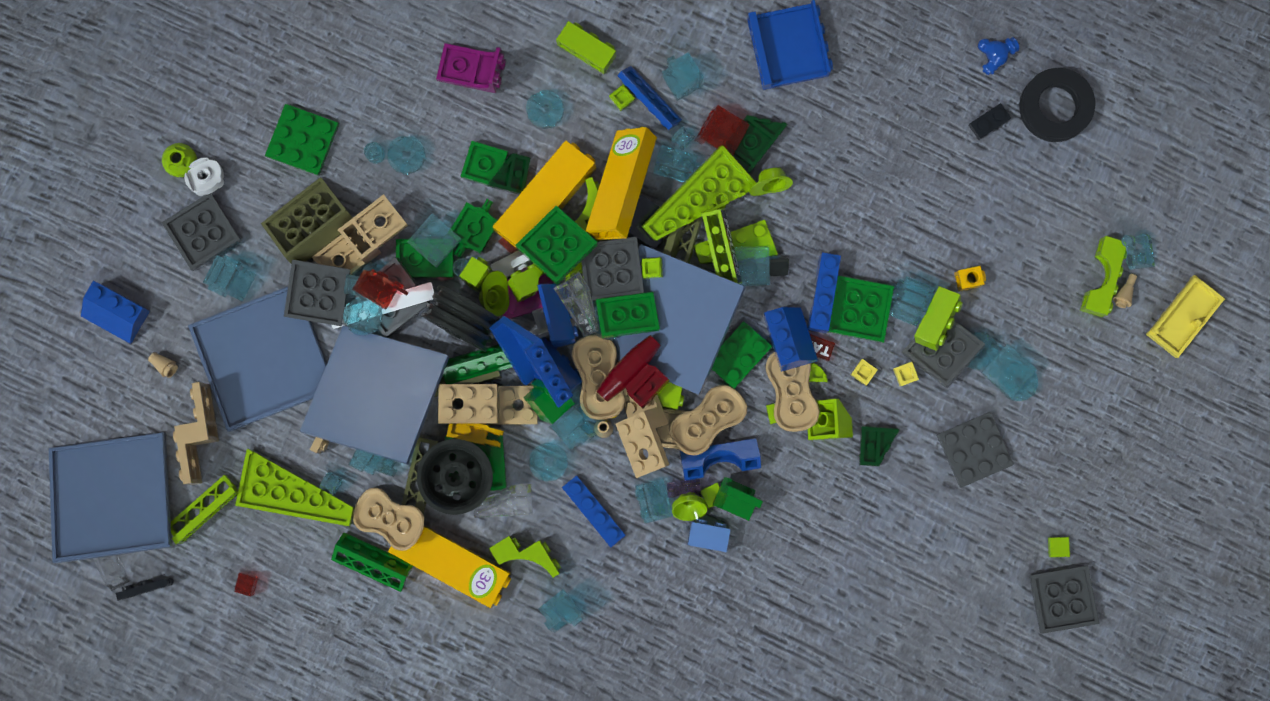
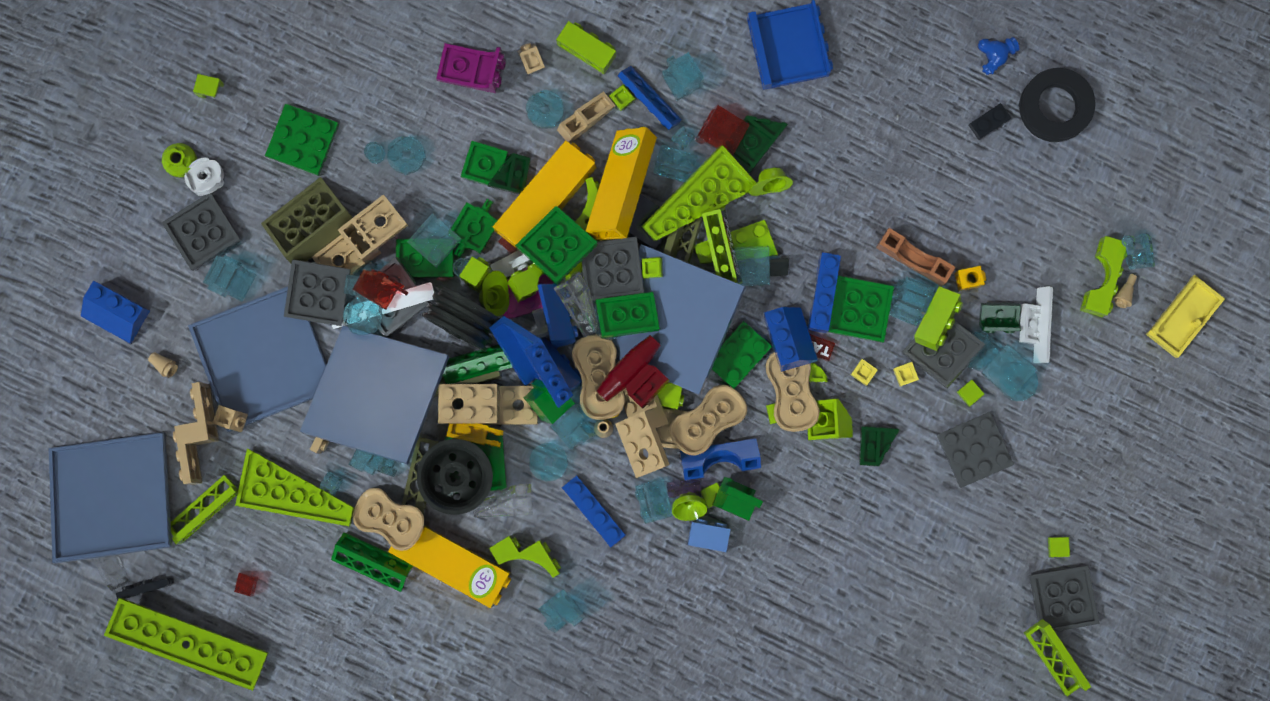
(165, 637): none -> lime piece
(207, 86): none -> lime panel
(230, 418): none -> tan bracket
(530, 58): none -> tan bracket
(585, 117): none -> tan slope
(901, 250): none -> nougat arch
(970, 393): none -> lime tile
(1000, 317): none -> dark green bracket
(1036, 324): none -> white bracket
(1063, 656): none -> lime fence

